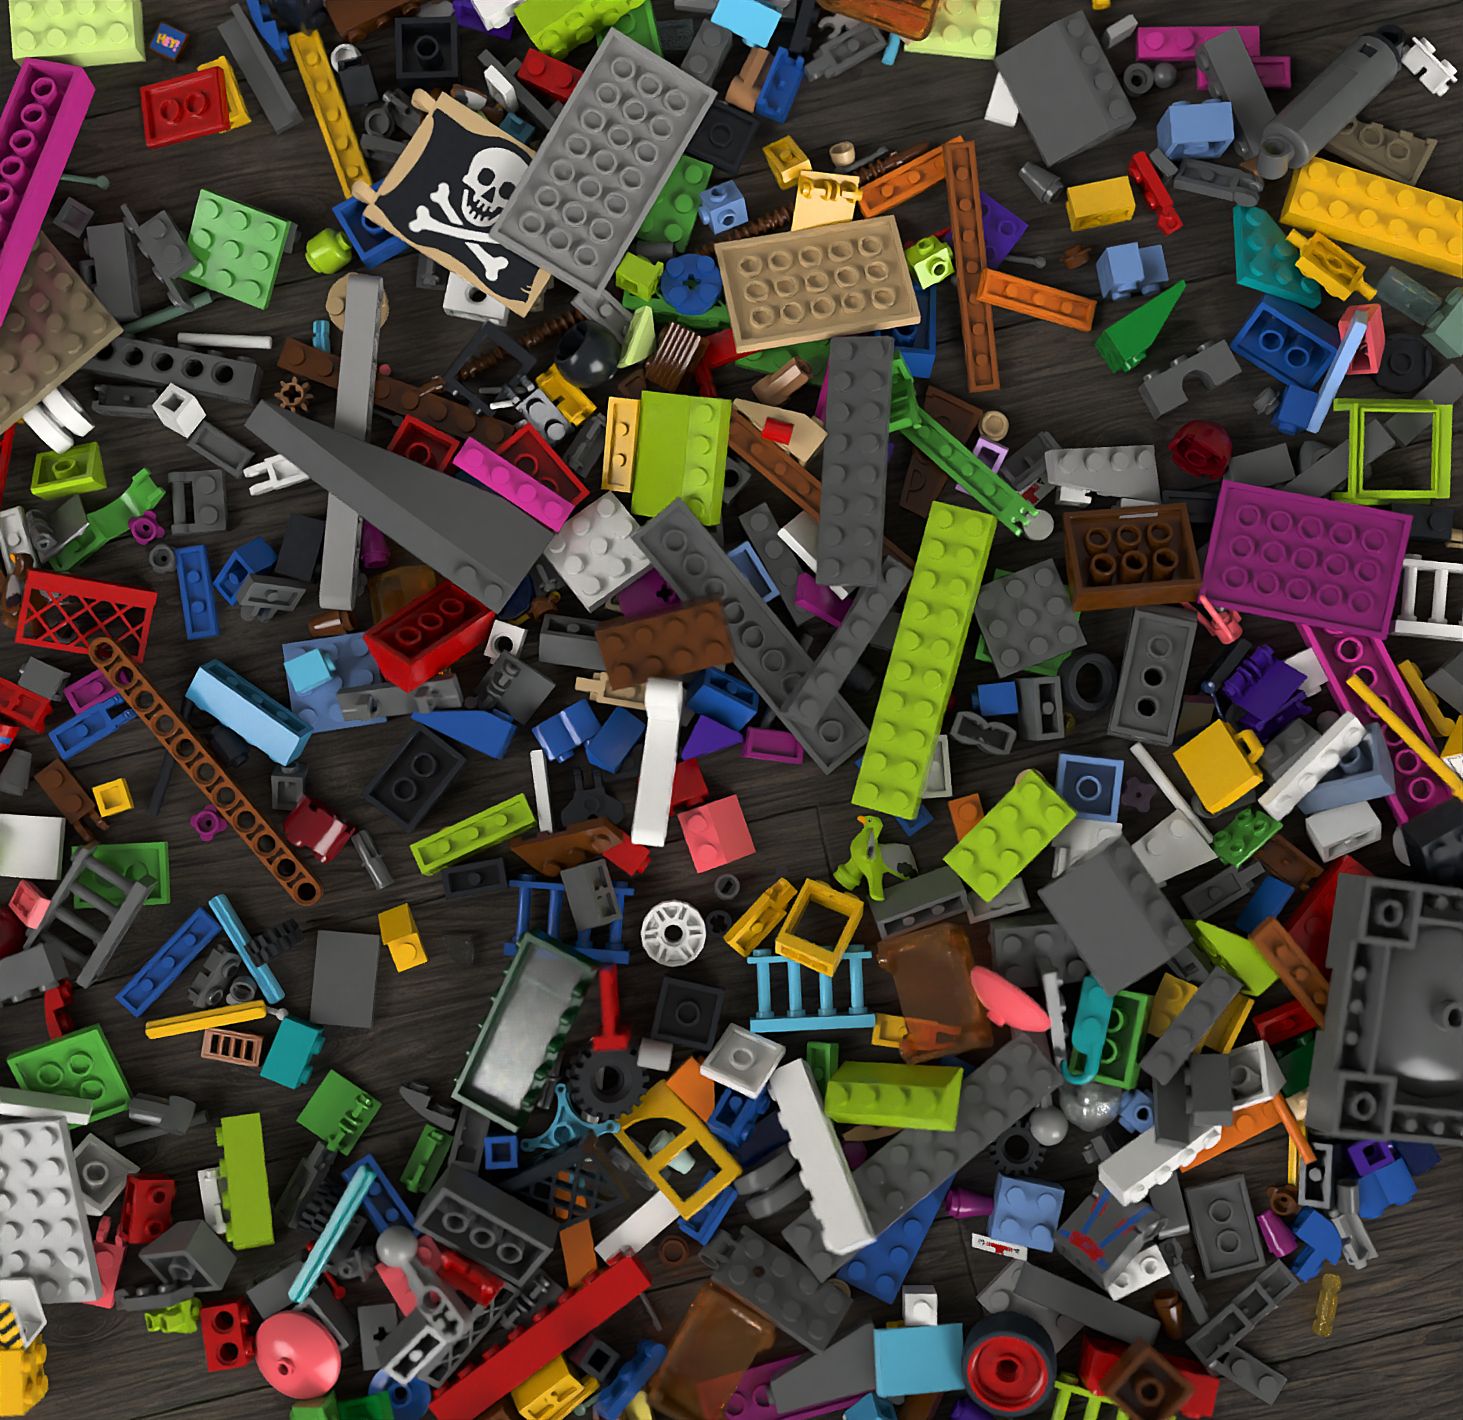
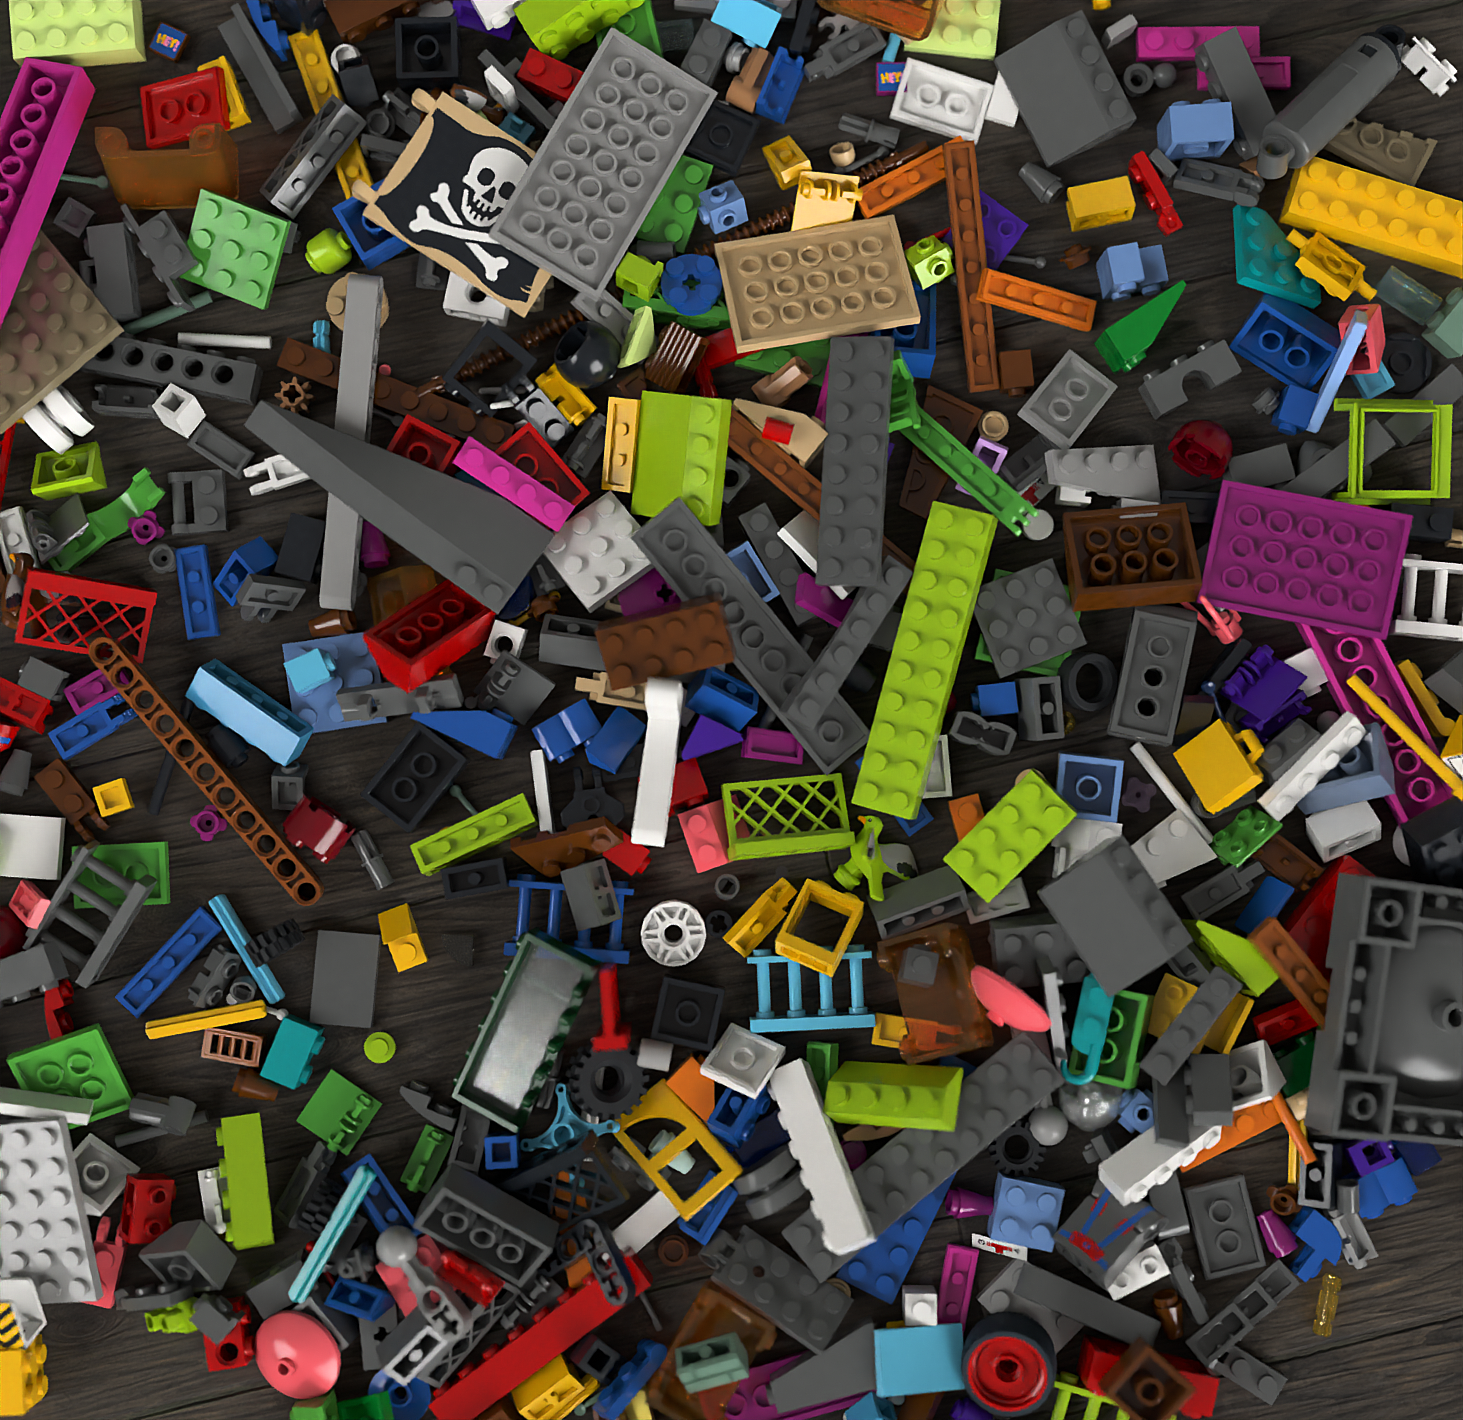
(169, 176): none -> clear orange windscreen
(215, 1317): none -> dark grey brick
(252, 1085): none -> reddish brown cone
(312, 156): none -> dark grey fence
(359, 1299): none -> blue slope
(379, 1047): none -> lime plate
(455, 791): none -> sand green hinge
(587, 1247): none -> black beam
(712, 1362): none -> sand green brick
(735, 57): none -> light grey plate
(789, 843): none -> lime fence
(869, 130): none -> dark grey axle
(889, 77): none -> tile
(918, 966): none -> dark grey brick
(941, 101): none -> white tile
(956, 1284): none -> dark pink tile
(1015, 372): none -> reddish brown brick
(1067, 400): none -> light grey plate
(1374, 383): none -> medium azure tile

